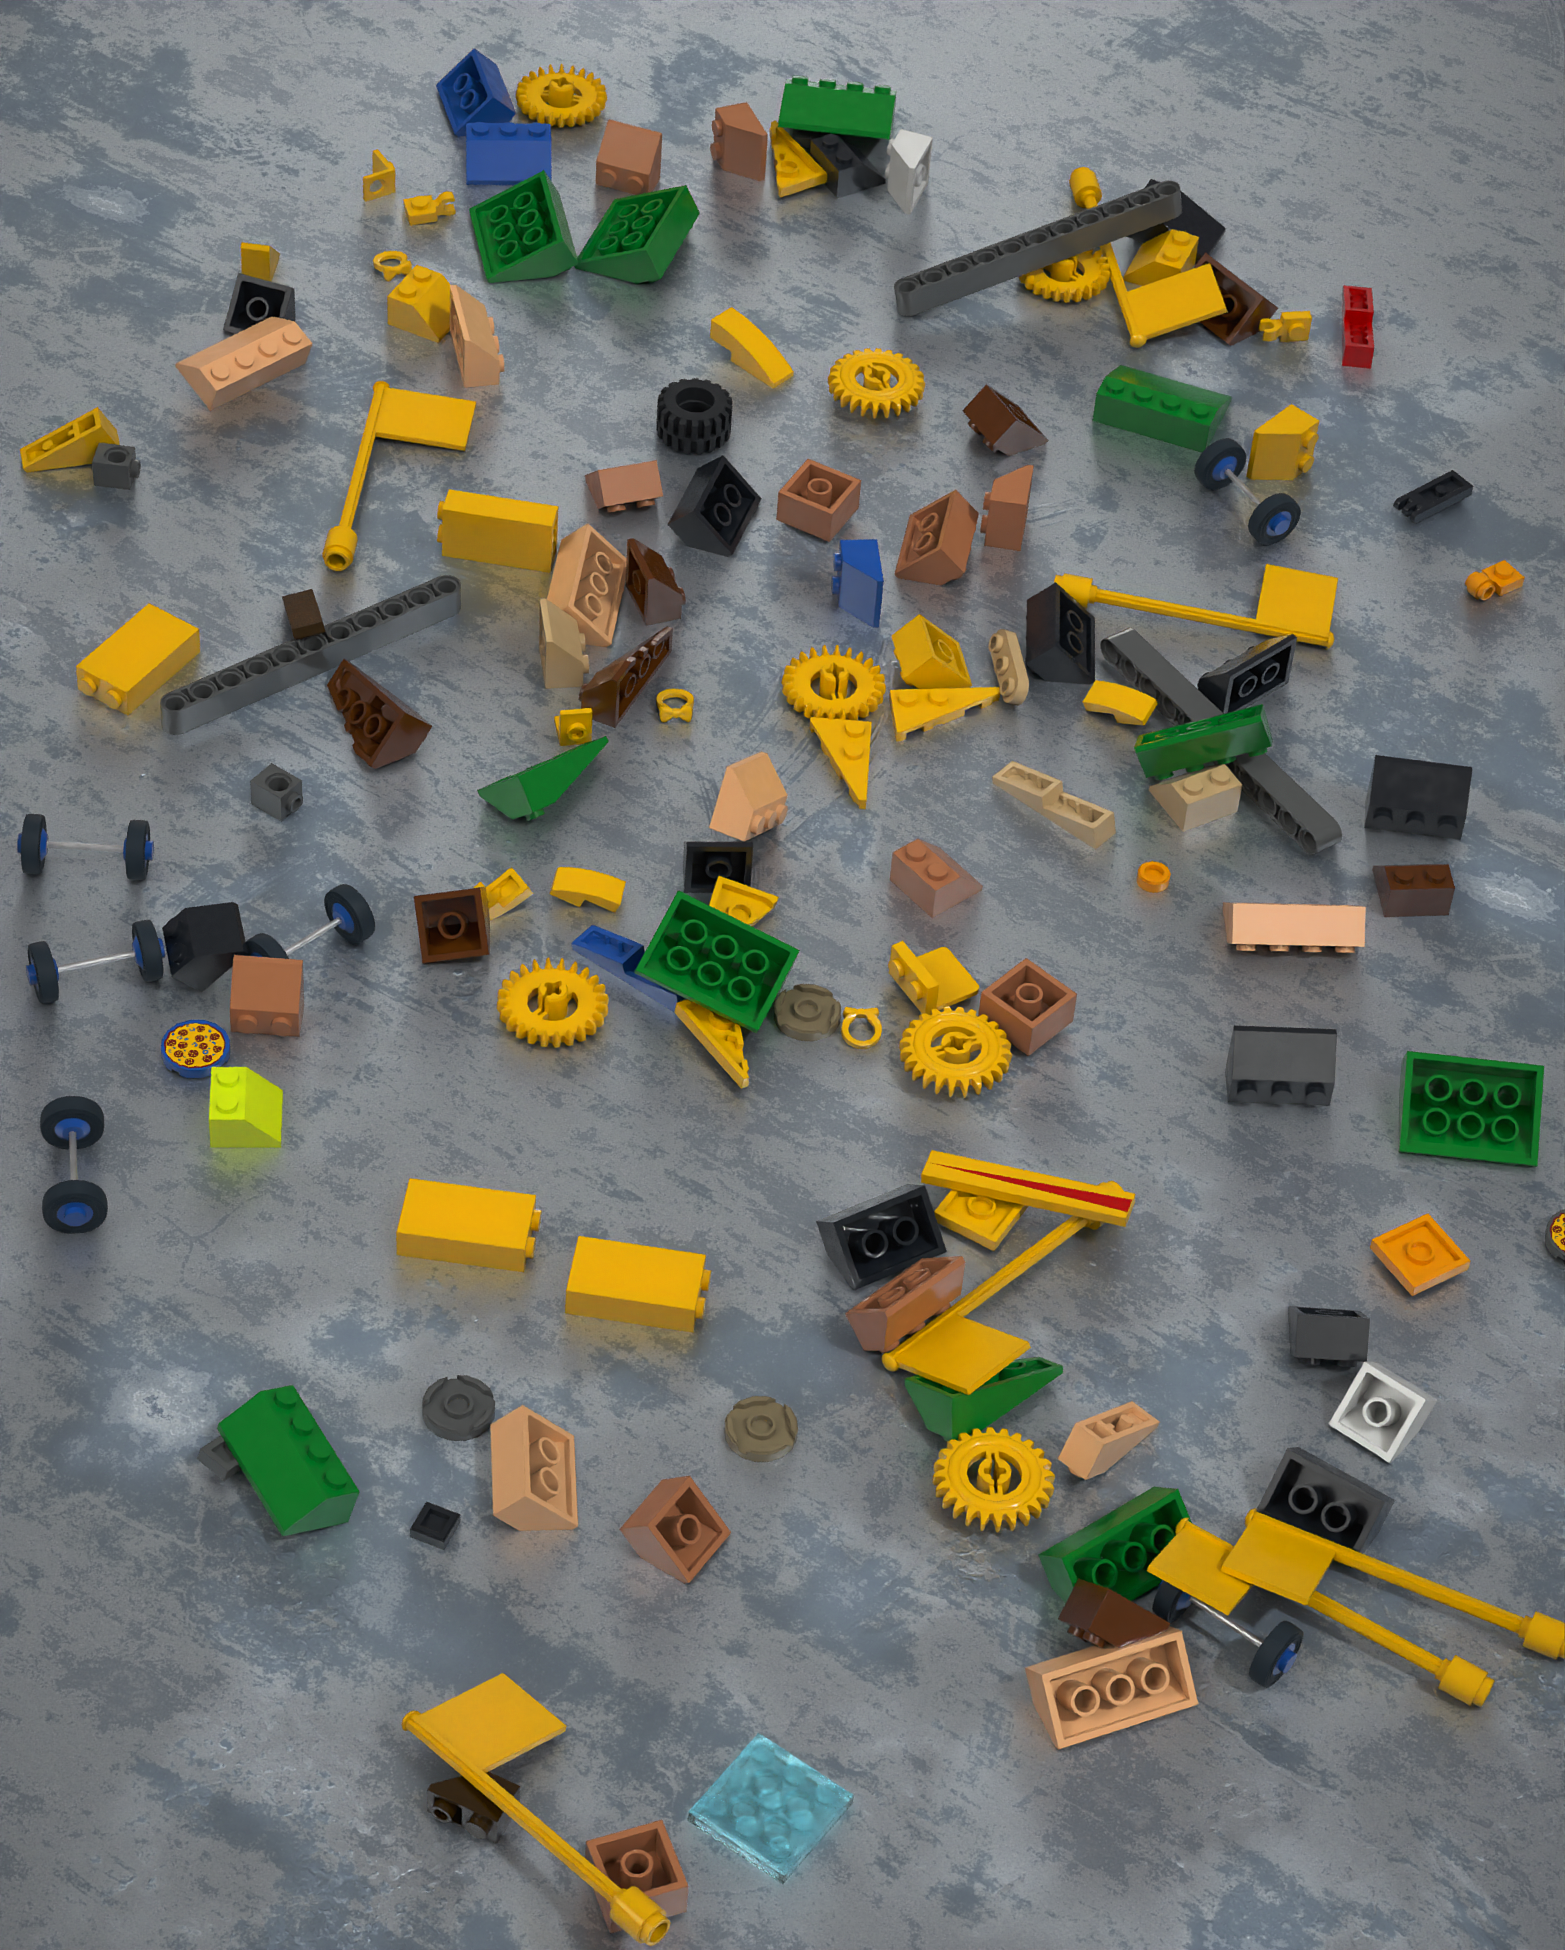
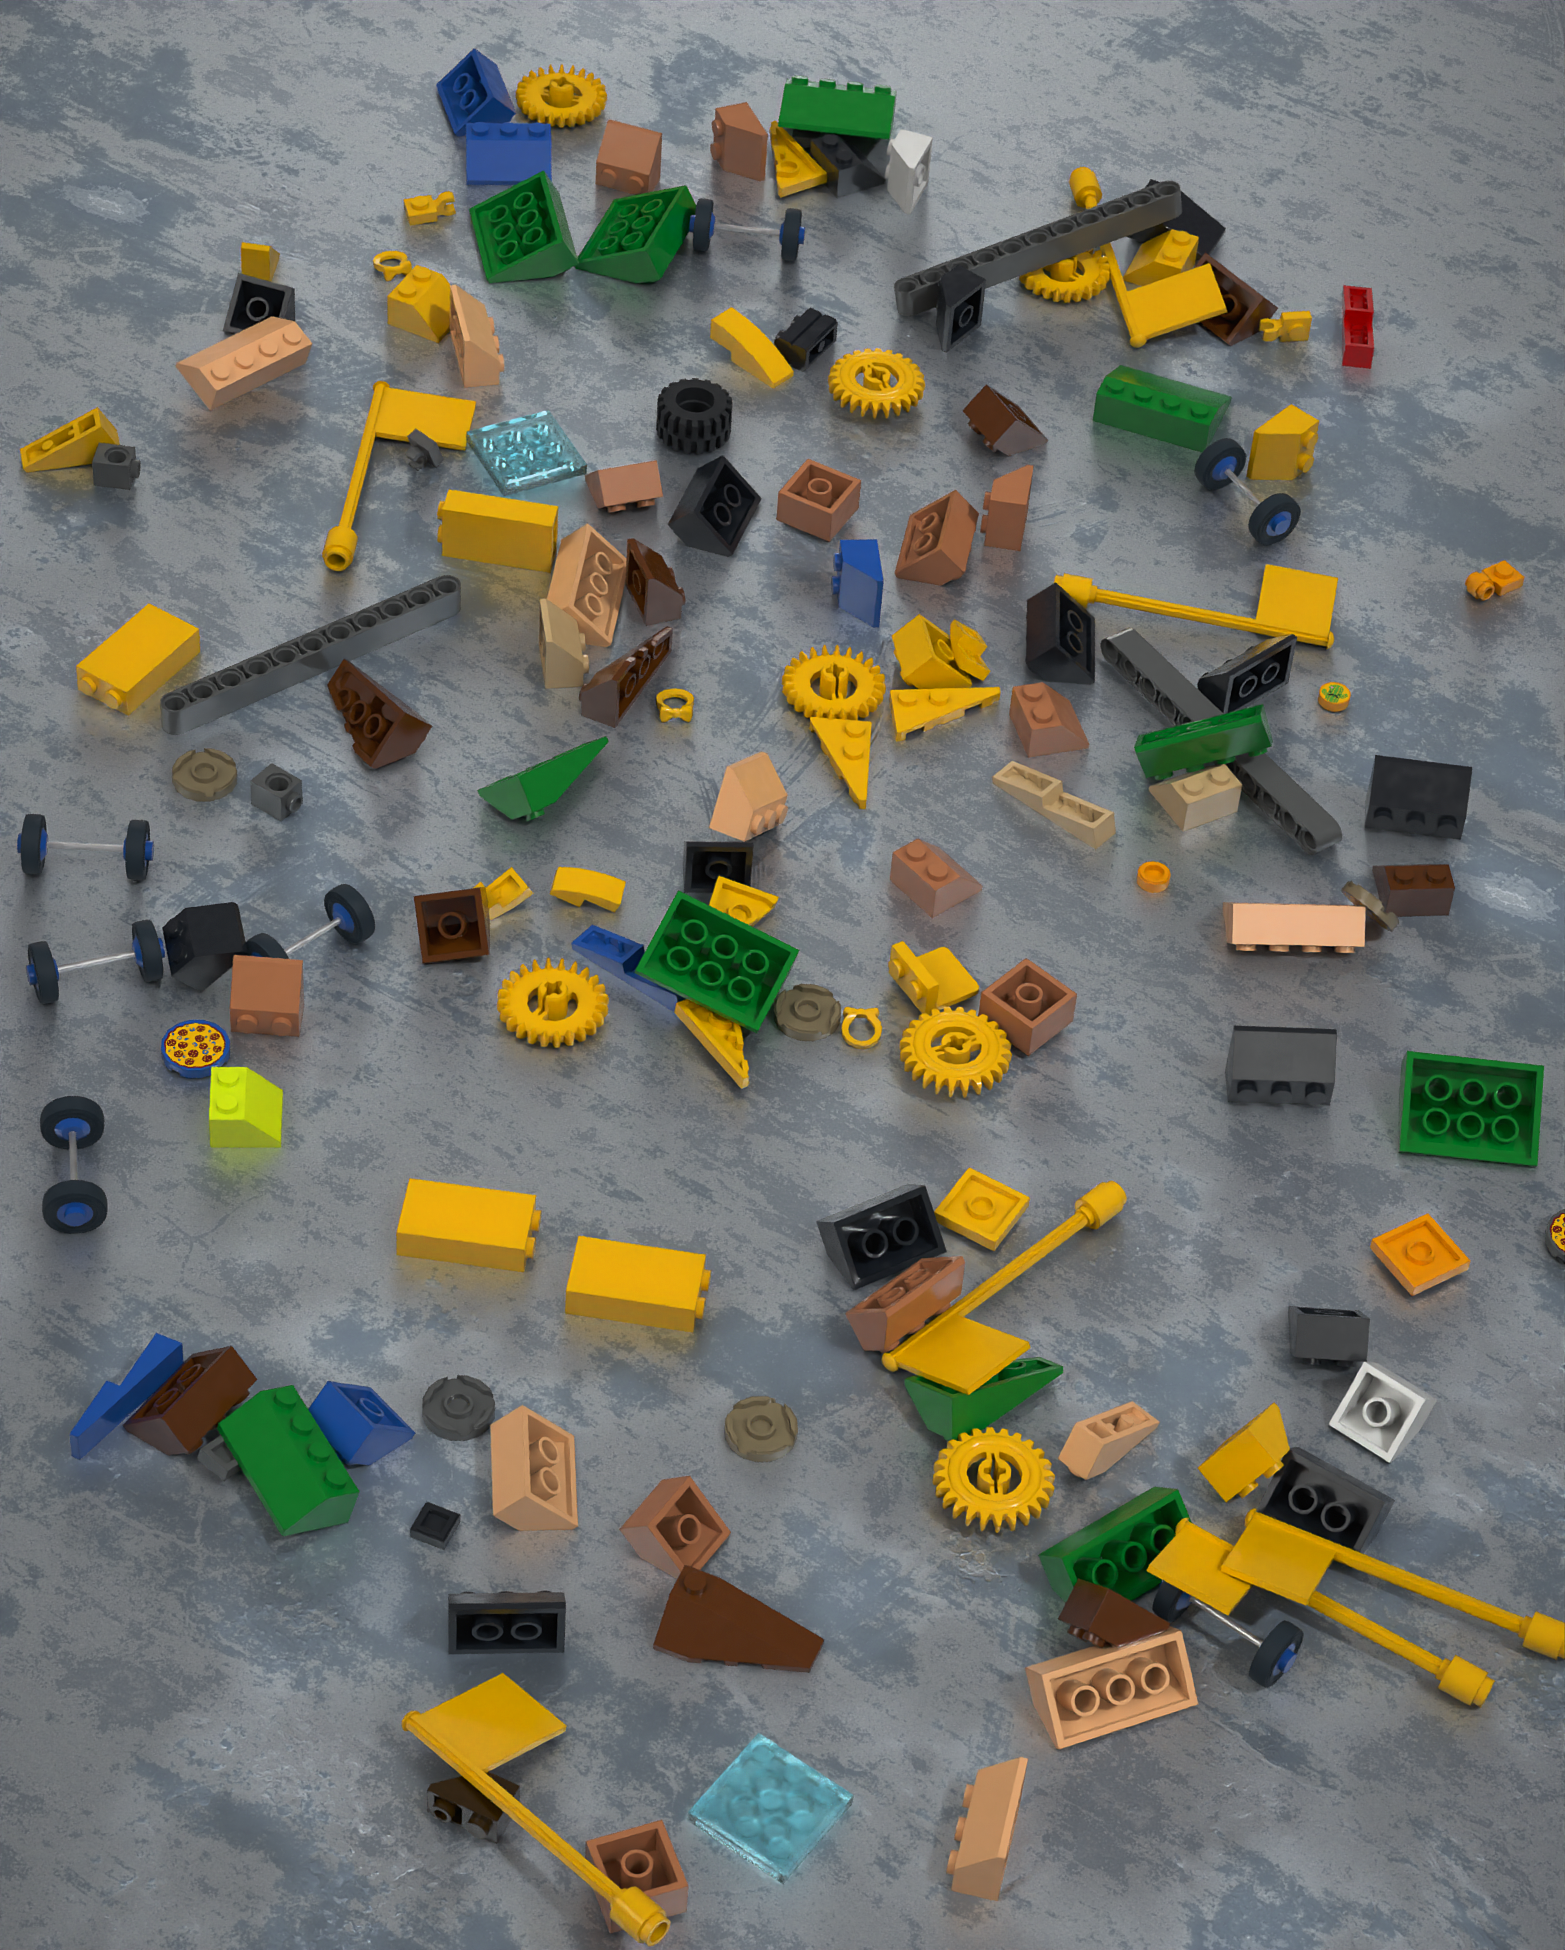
(117, 1402): none -> blue slope
(192, 1401): none -> reddish brown slope
(204, 775): none -> dark tan tile
(303, 614): dark brown tile -> none
(358, 1423): none -> blue slope
(382, 171): yellow bracket -> none
(423, 451): none -> dark grey tile
(506, 1622): none -> black slope
(526, 453): none -> clear light blue plate
(574, 726): yellow bracket -> none
(723, 1623): none -> reddish brown wedge
(790, 232): none -> black axle
(806, 338): none -> black brick
(959, 306): none -> black slope
(967, 649): none -> yellow slope
(987, 1829): none -> light nougat slope
(1009, 666): tan plate -> none
(1028, 1188): yellow tile -> none
(1045, 721): none -> nougat slope
(1124, 702): yellow slope -> none
(1247, 1455): none -> yellow slope
(1334, 696): none -> tile
(1374, 907): none -> dark tan tile
(1434, 496): black hinge -> none

